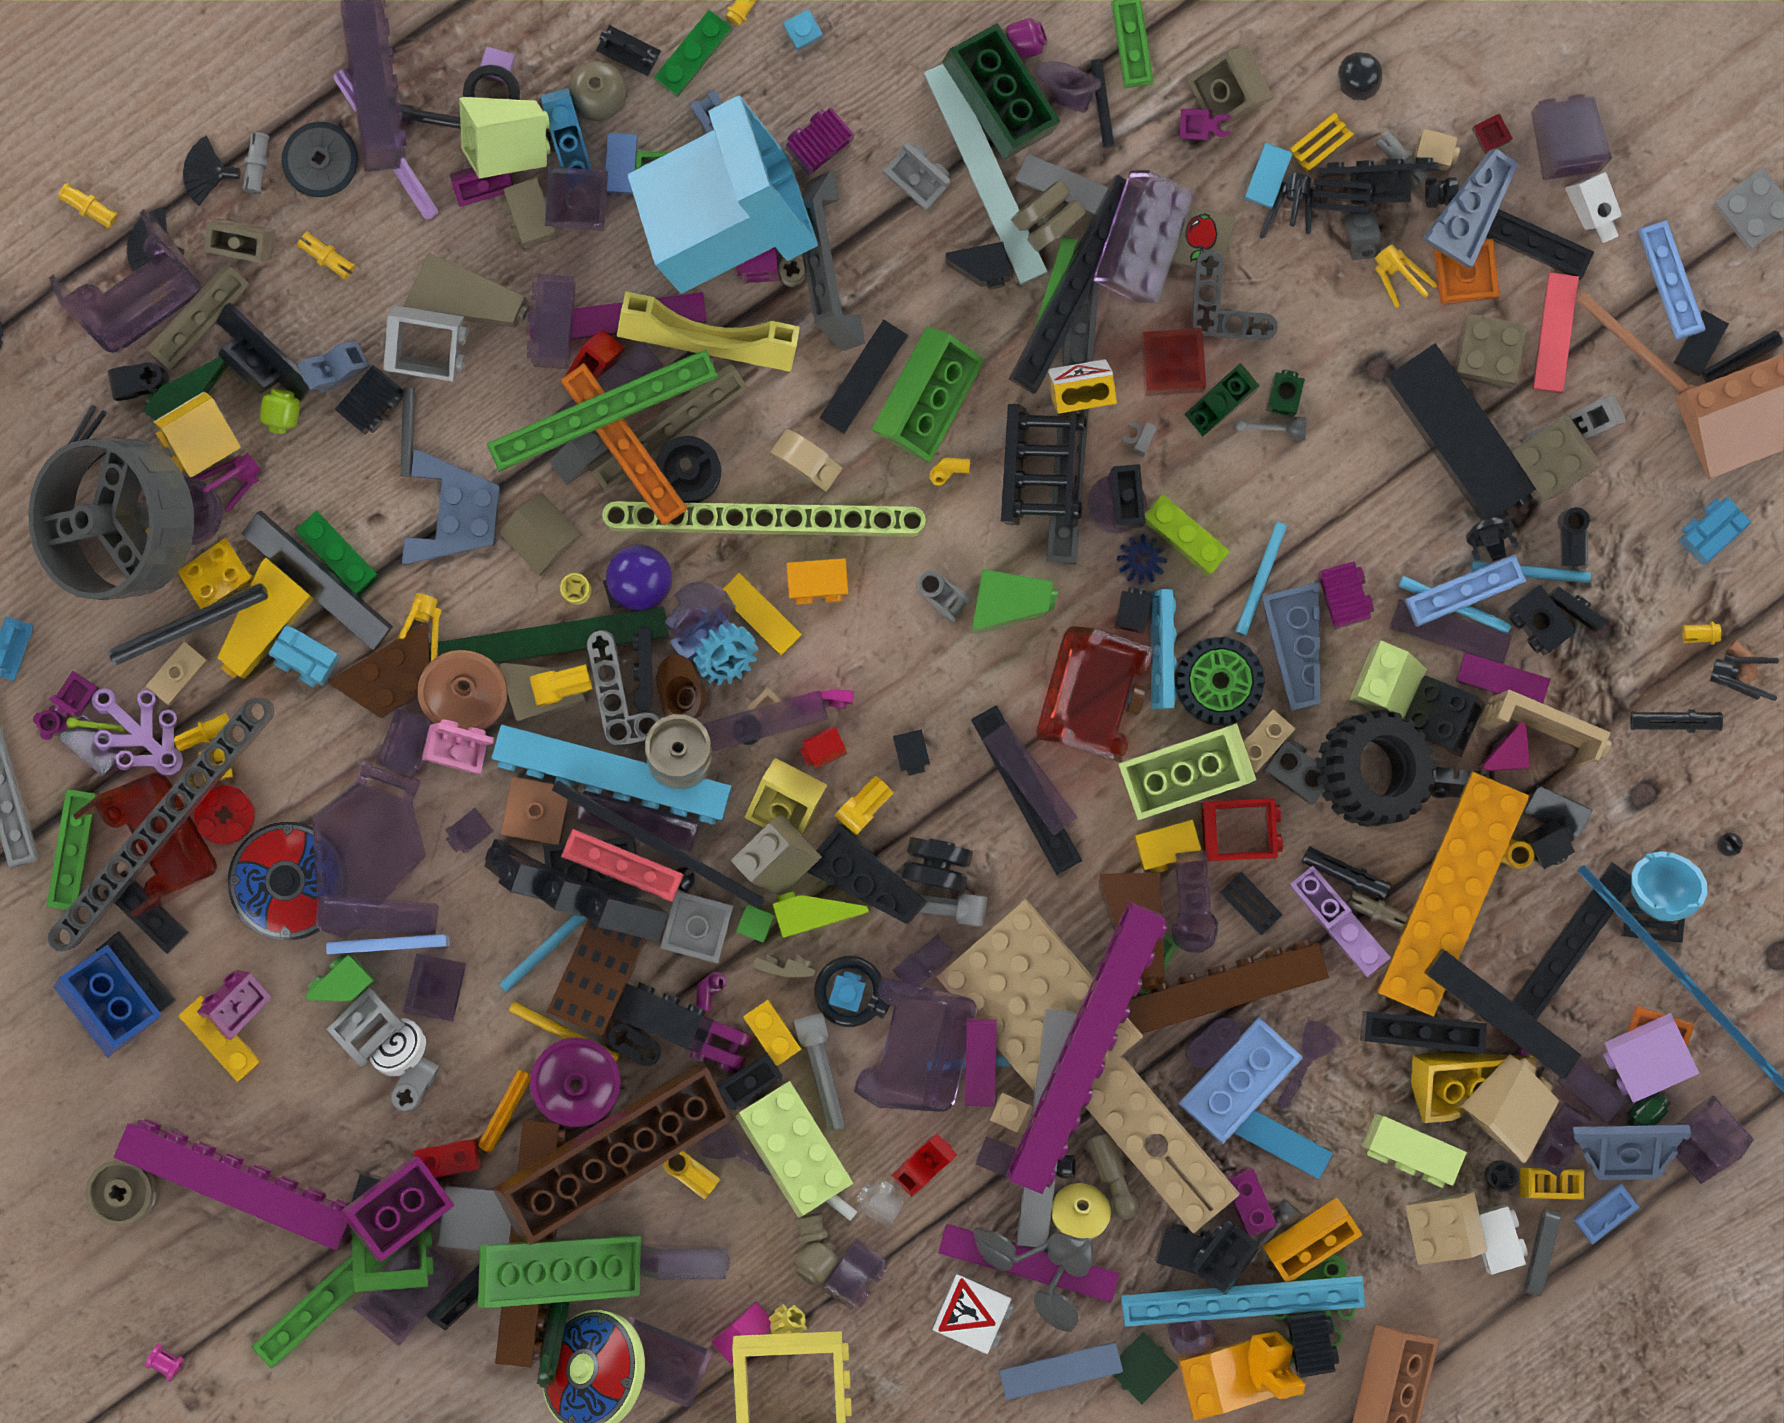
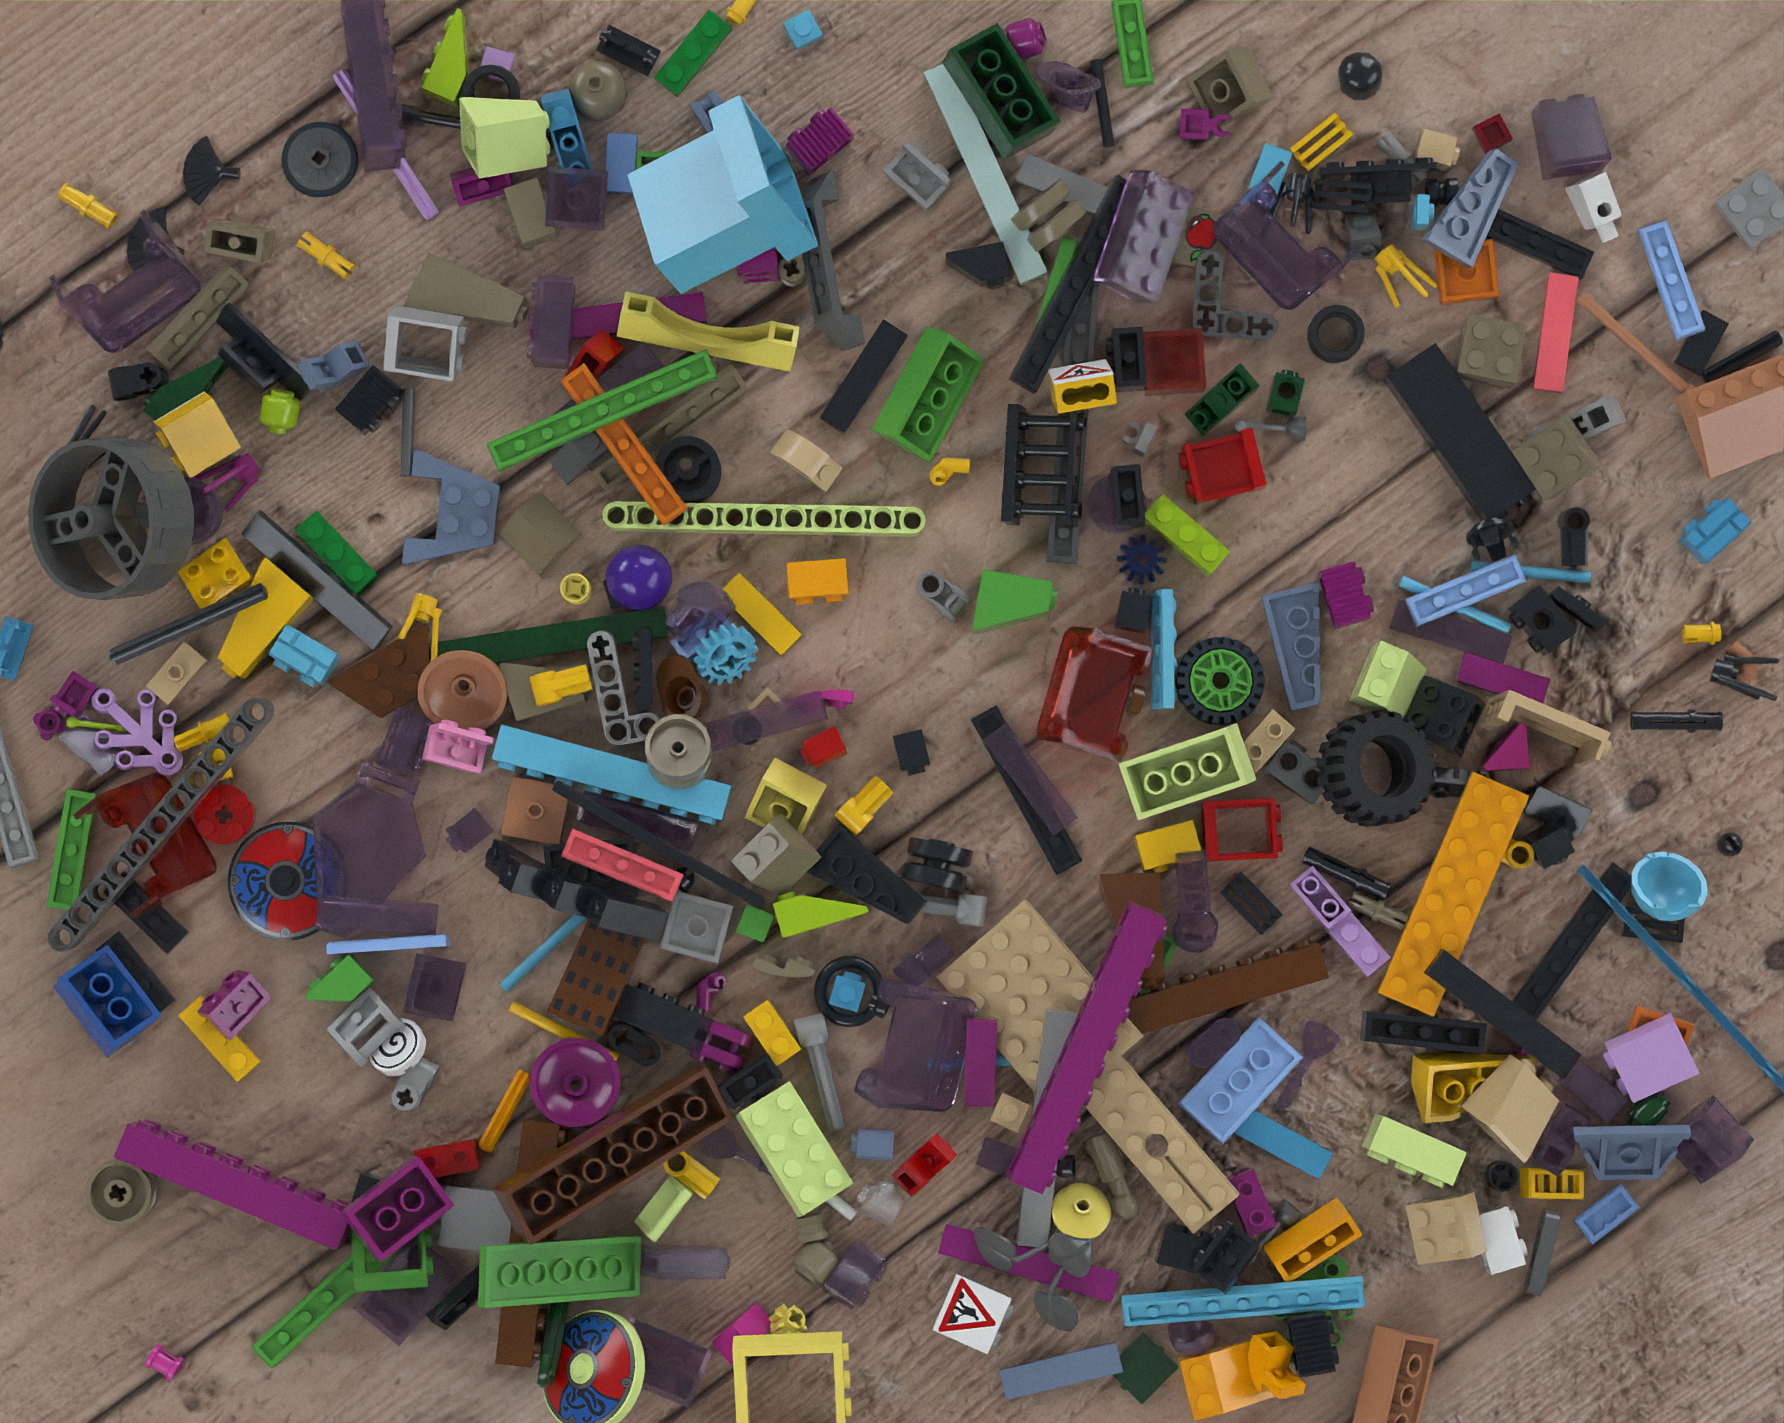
(255, 163): light grey pin -> none
(450, 67): none -> lime slope
(663, 1208): none -> yellowish green tile
(873, 1144): none -> sand blue brick
(1128, 358): none -> black brick
(1222, 467): none -> red panel
(1261, 578): medium azure bar -> none
(1270, 251): none -> clear purple windscreen
(1346, 314): none -> black tyre
(1421, 212): none -> medium azure plate

